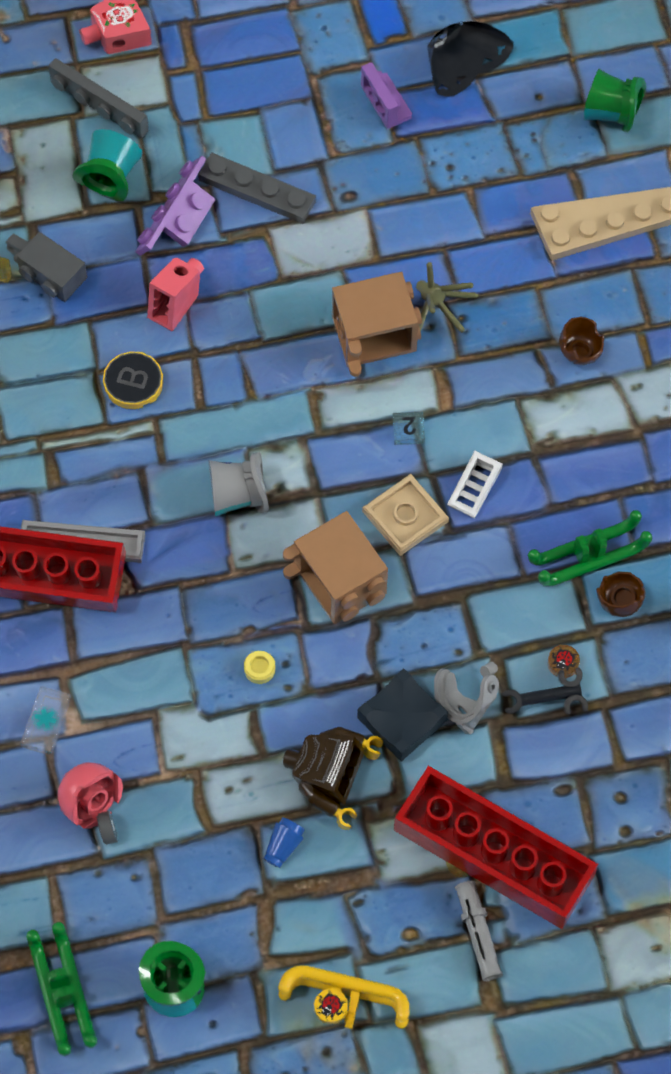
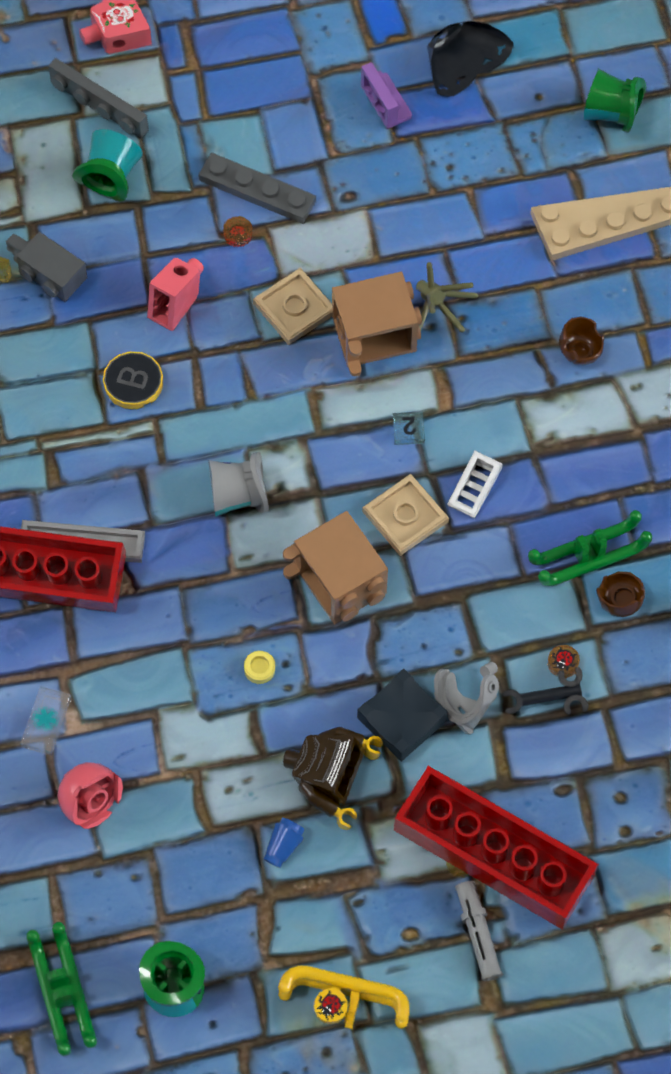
(107, 828): dark grey tile -> none
(182, 212): medium lavender bracket -> none
(237, 231): none -> clear orange tile
(294, 306): none -> tan tile

